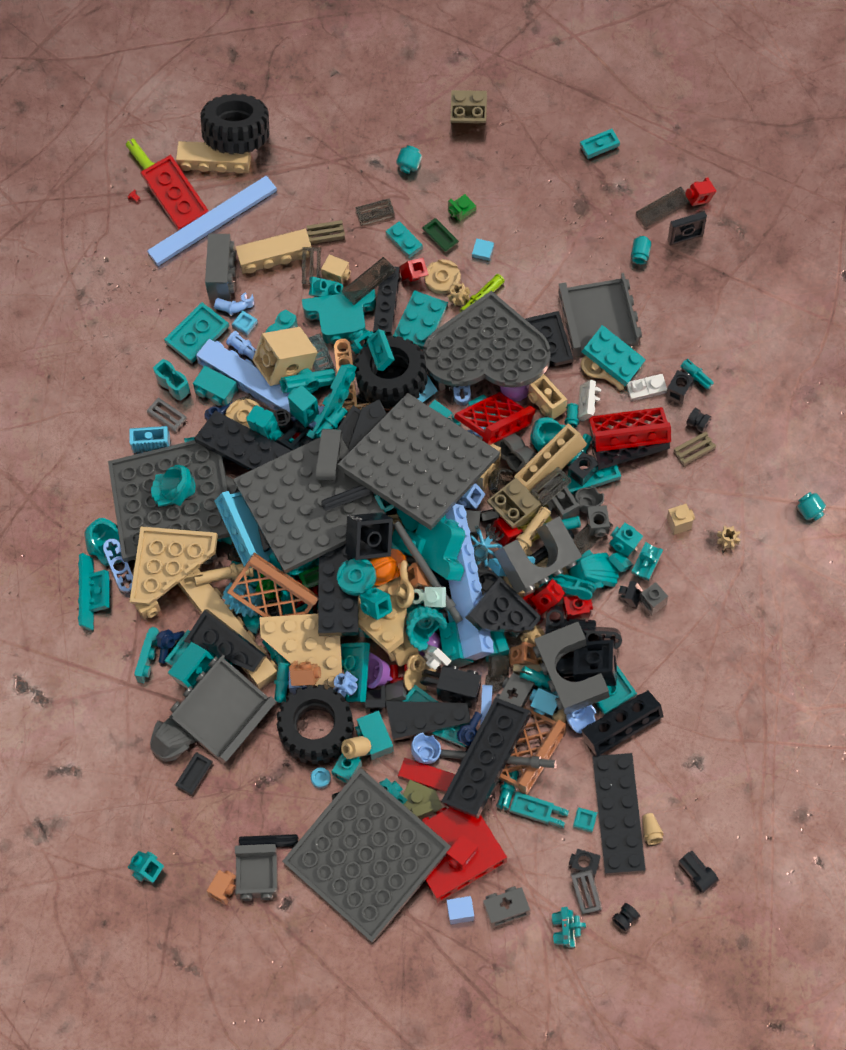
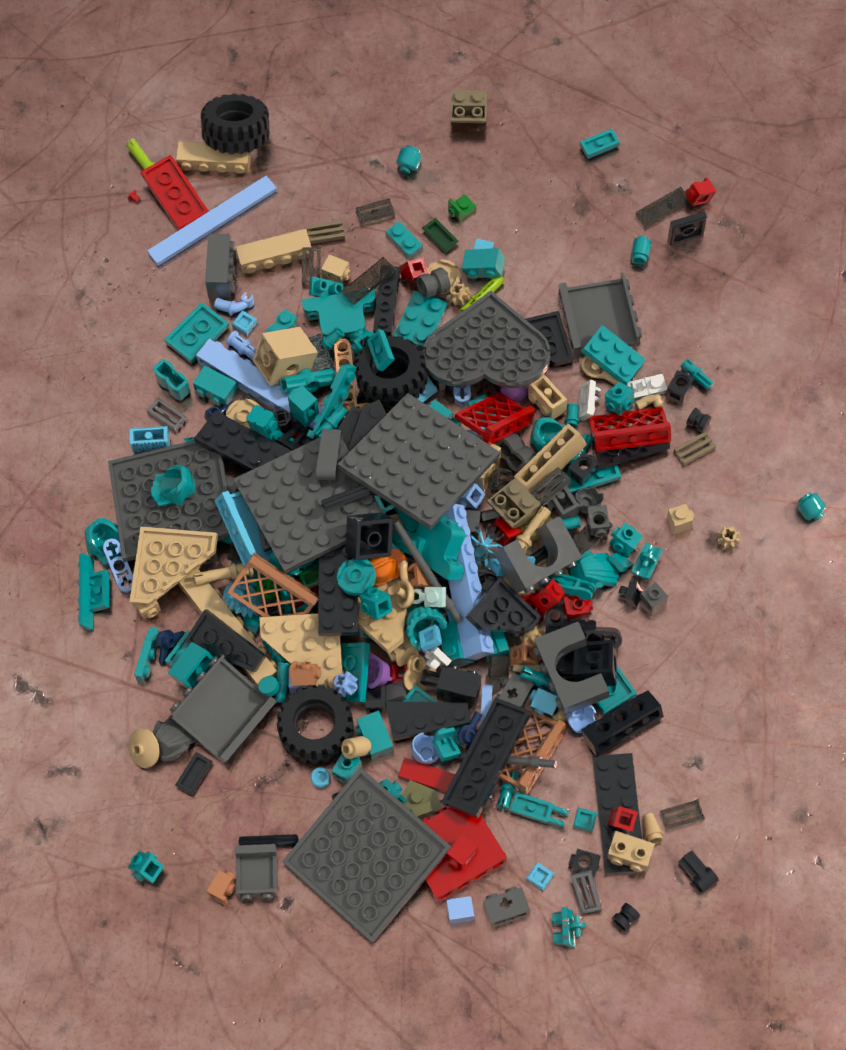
(143, 748): none -> tan dish
(268, 686): none -> teal tile
(329, 341): none -> teal pin
(430, 638): none -> medium azure tile
(434, 282): none -> dark grey wheel
(445, 744): none -> teal bracket
(483, 263): none -> teal brick
(540, 876): none -> medium azure tile
(619, 398): none -> teal brick
(622, 818): none -> red brick
(630, 852): none -> tan brick
(647, 400): none -> tan arm
(698, 809): none -> clear smoke tile

